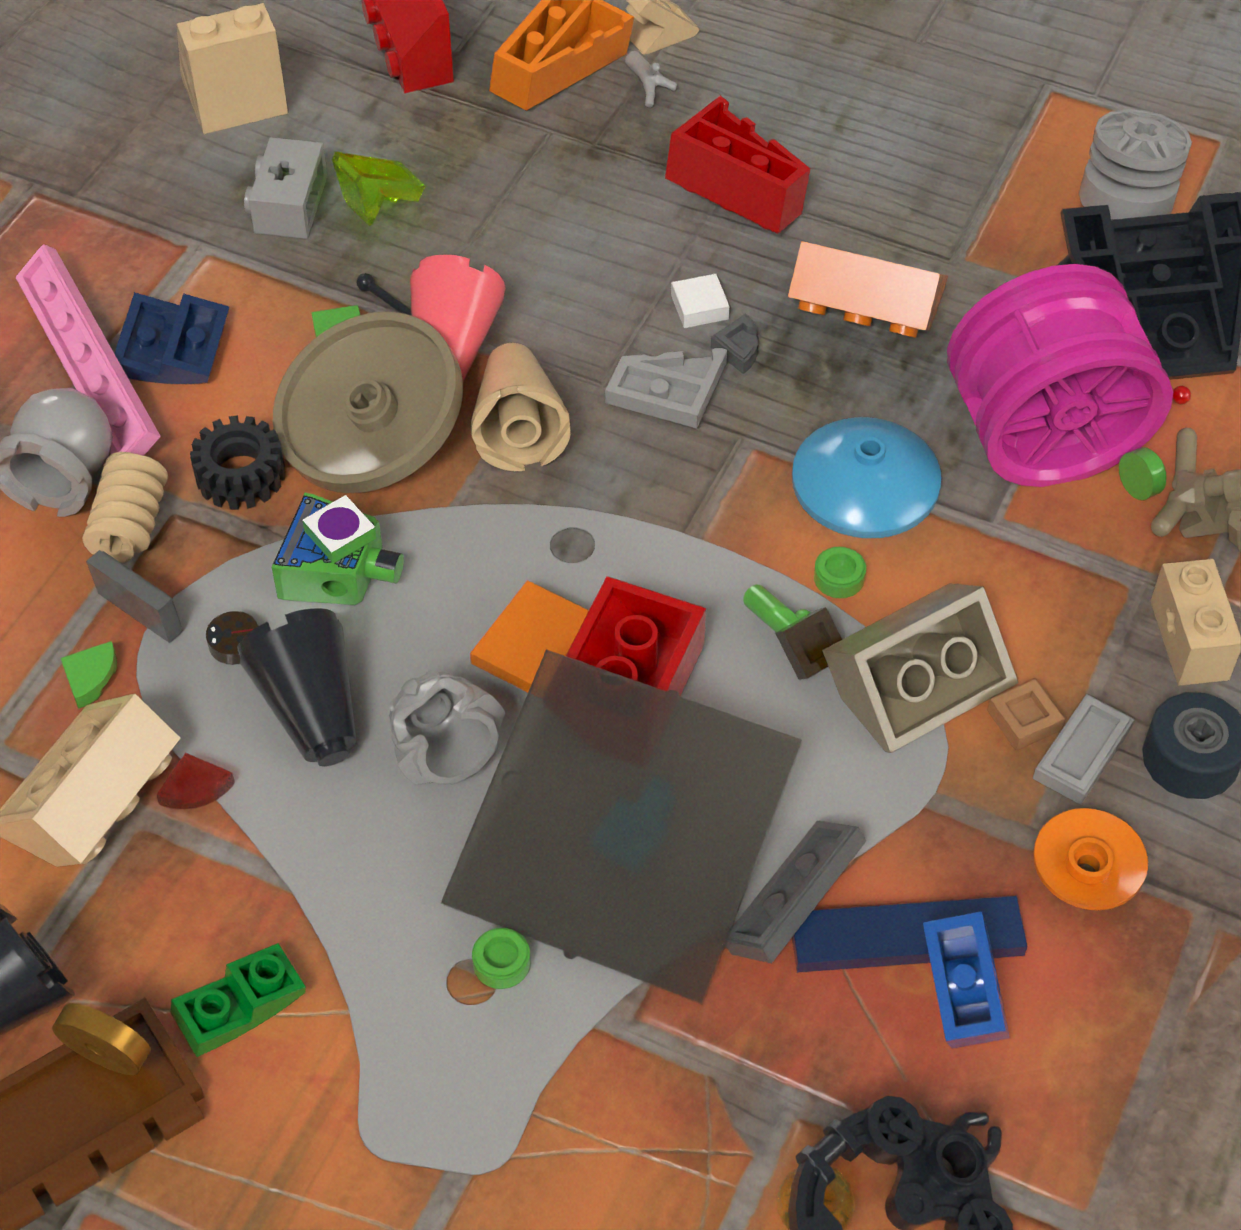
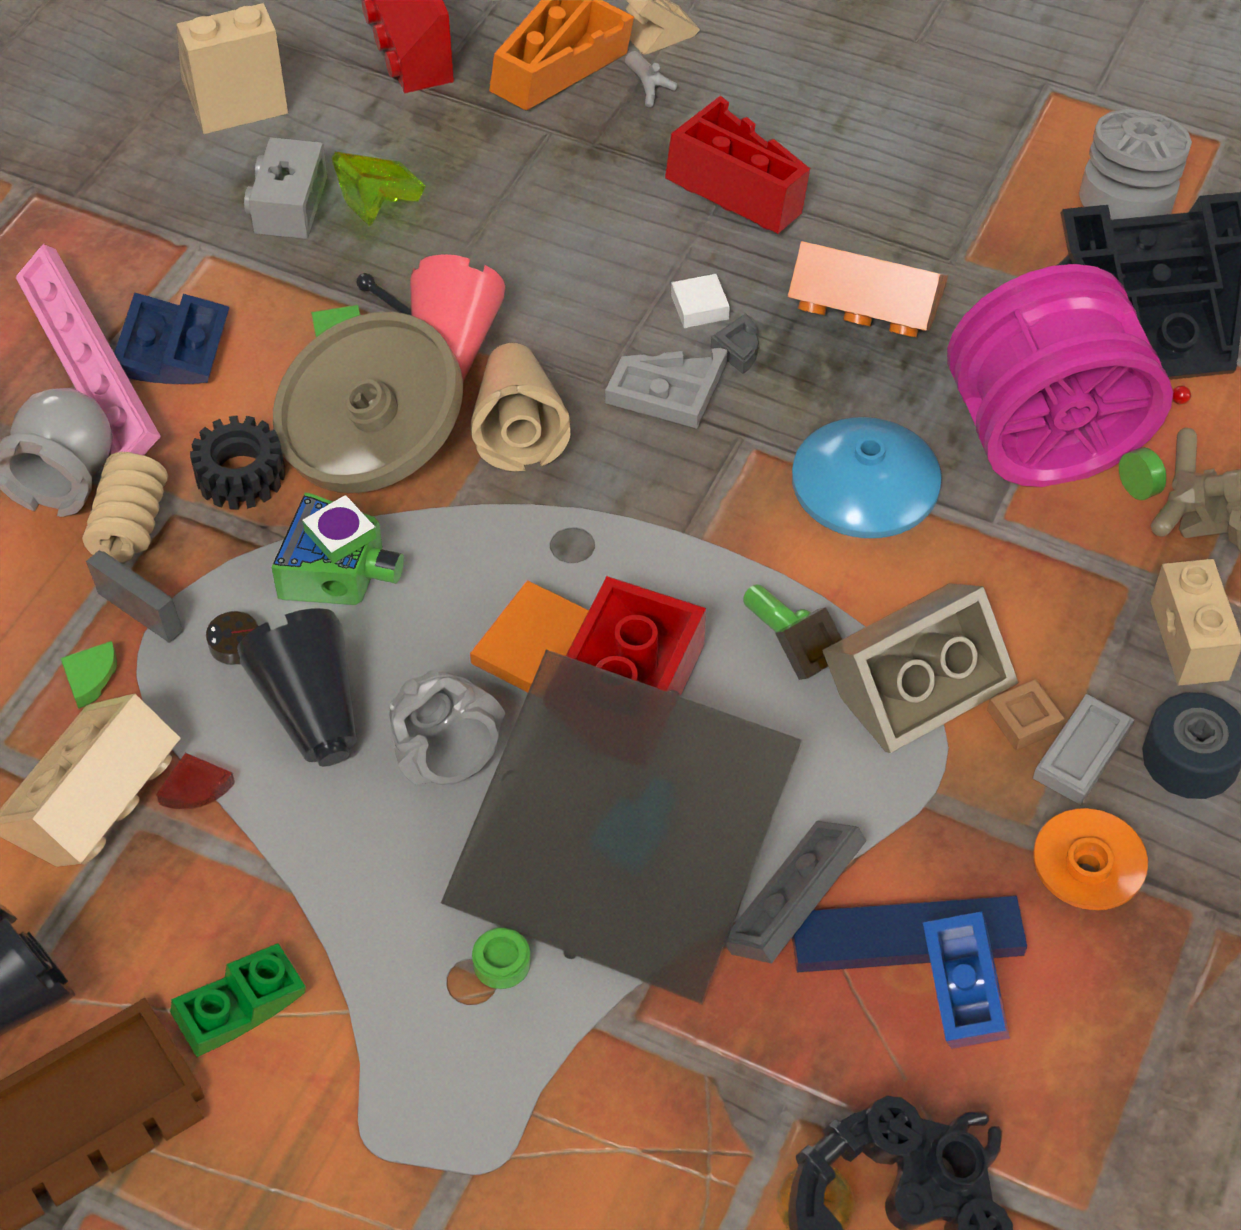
(101, 1038): pearl gold piece -> none
(839, 572): bright green tile -> none

